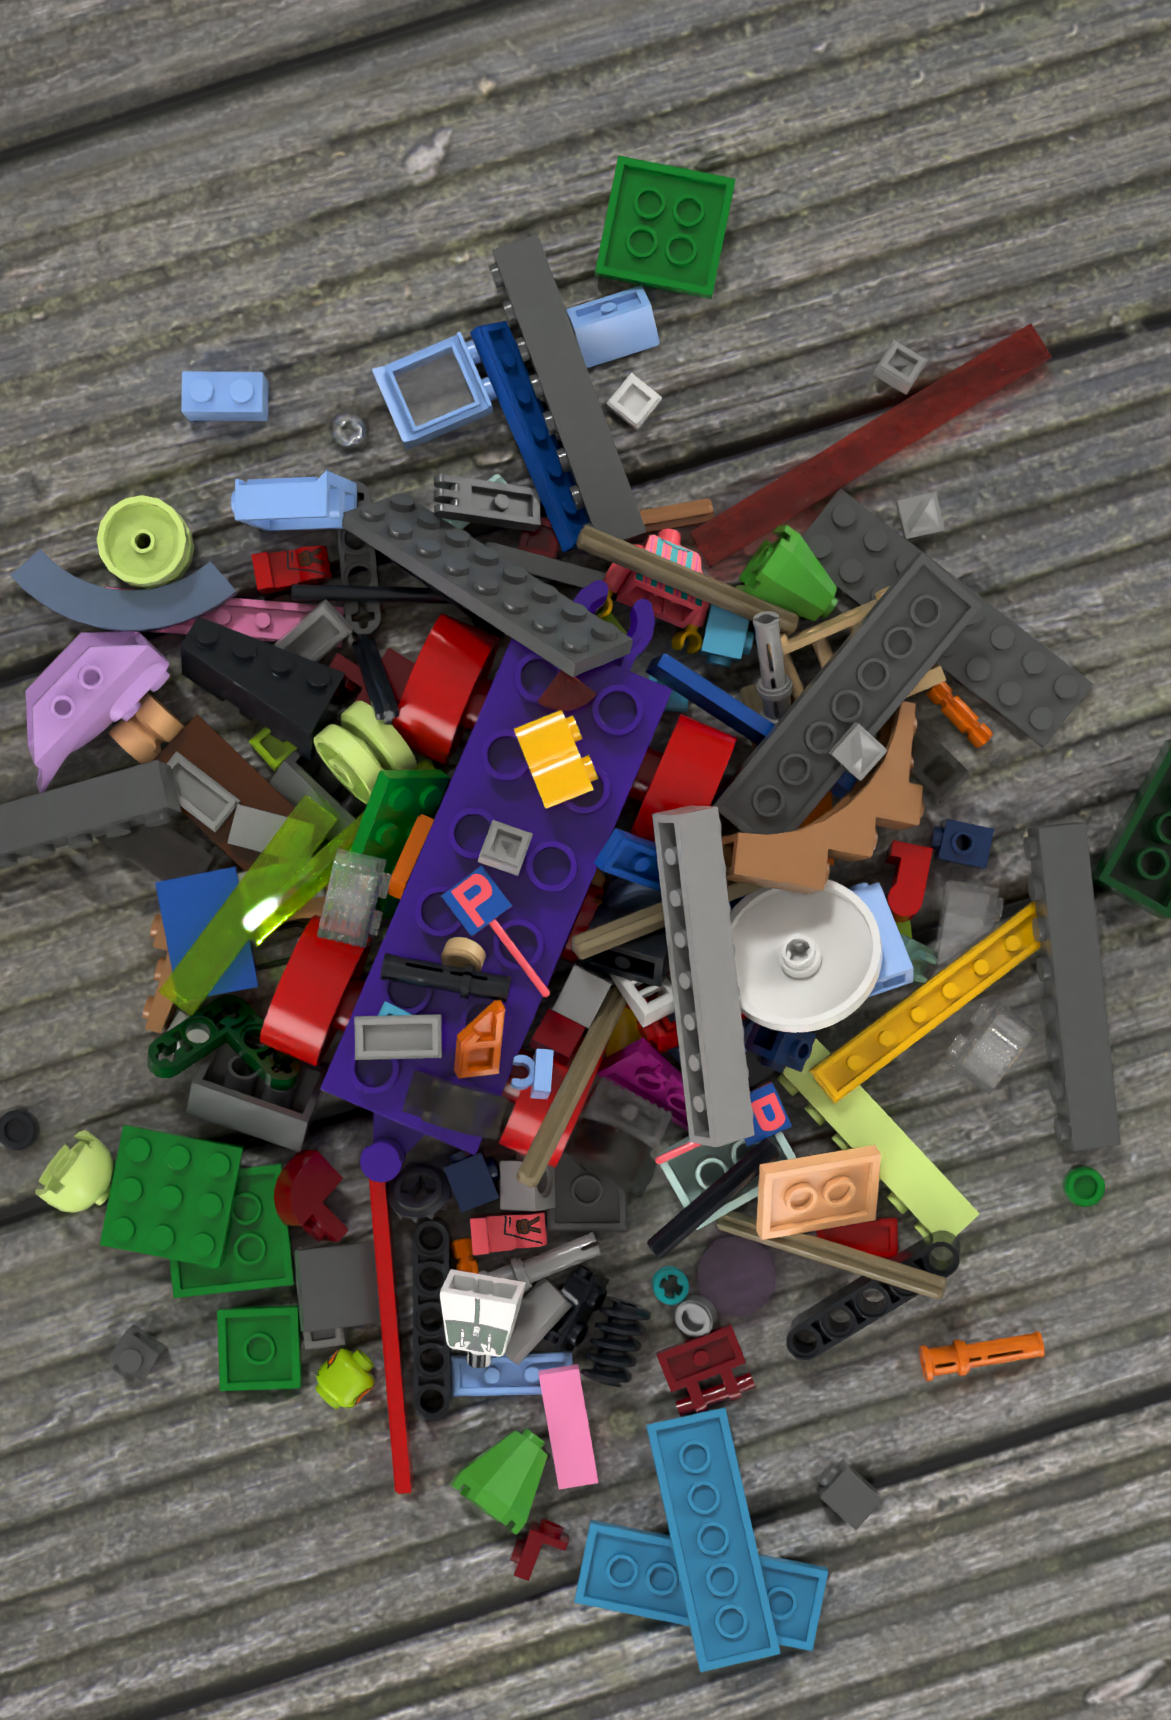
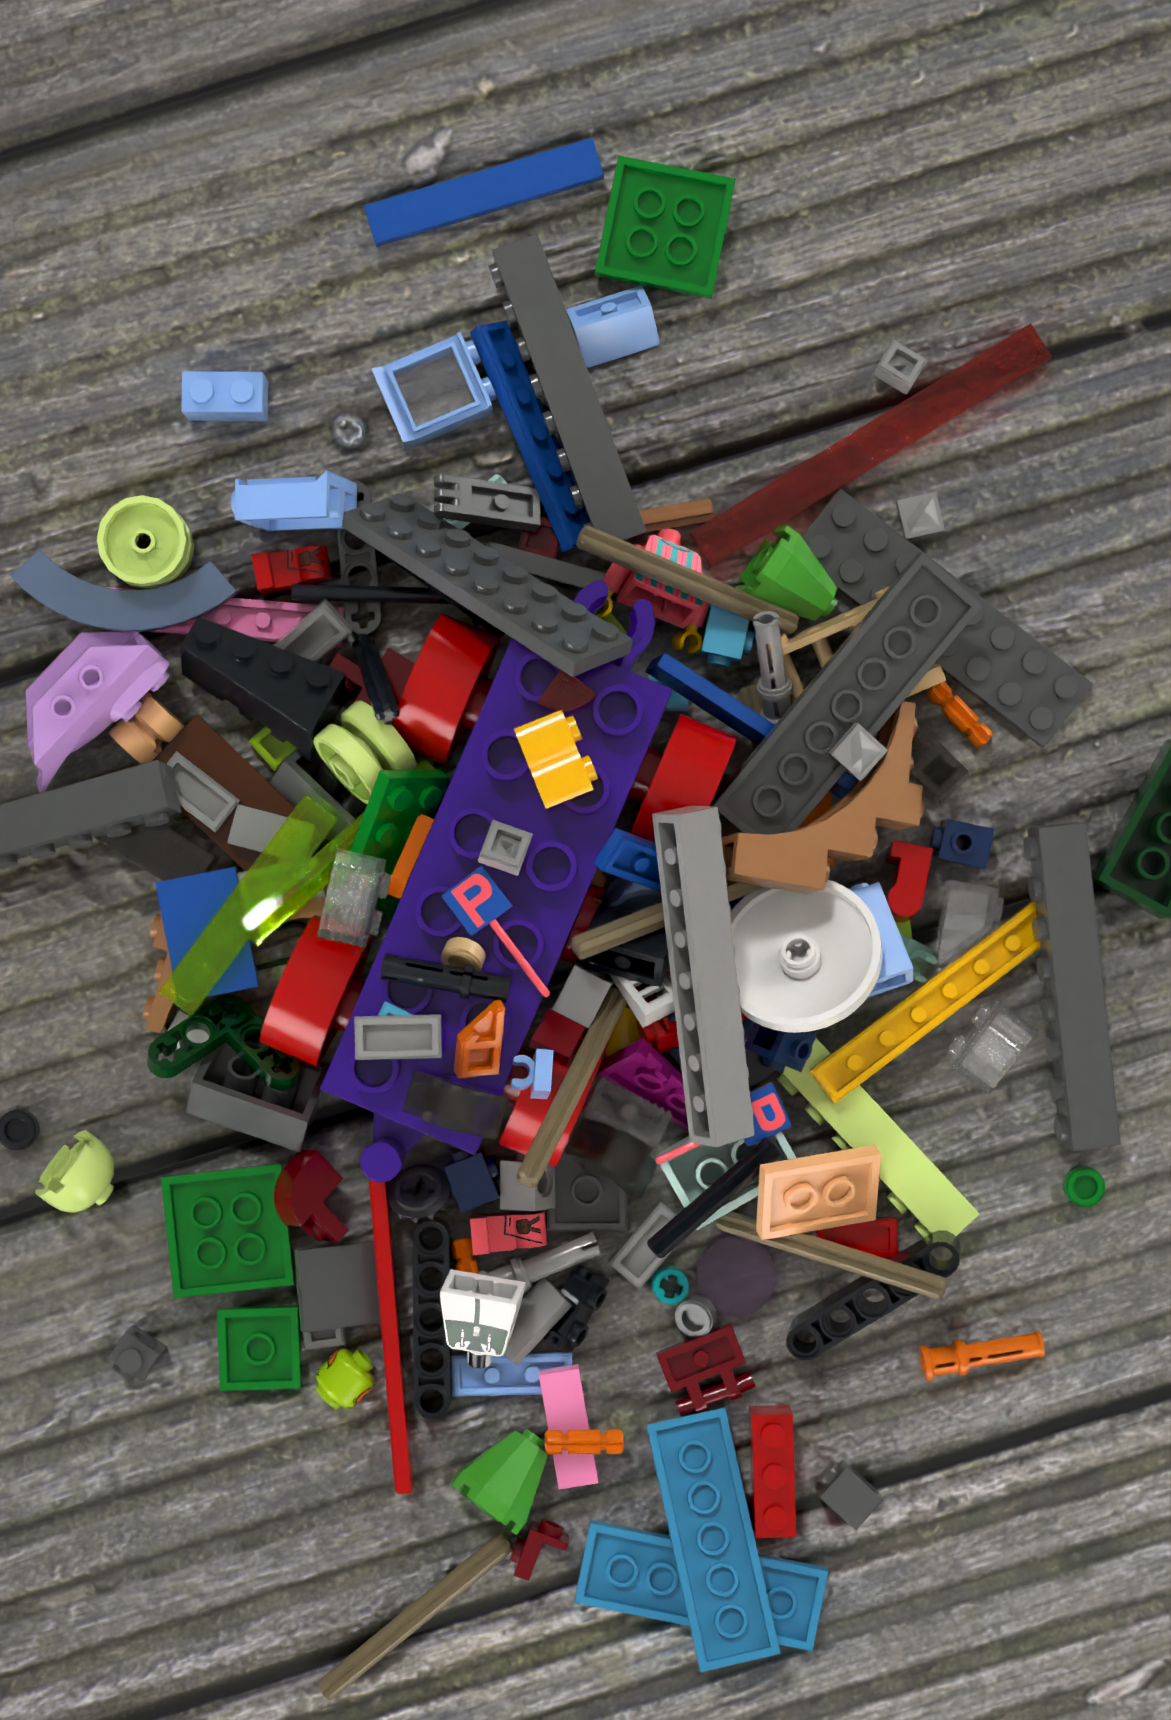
(172, 1196): green plate -> none
(415, 1615): none -> dark tan axle
(484, 192): none -> blue tile
(584, 1442): none -> orange axle
(617, 1342): black piece -> none
(634, 401): white tile -> none
(634, 1257): none -> light grey tile
(772, 1471): none -> red brick

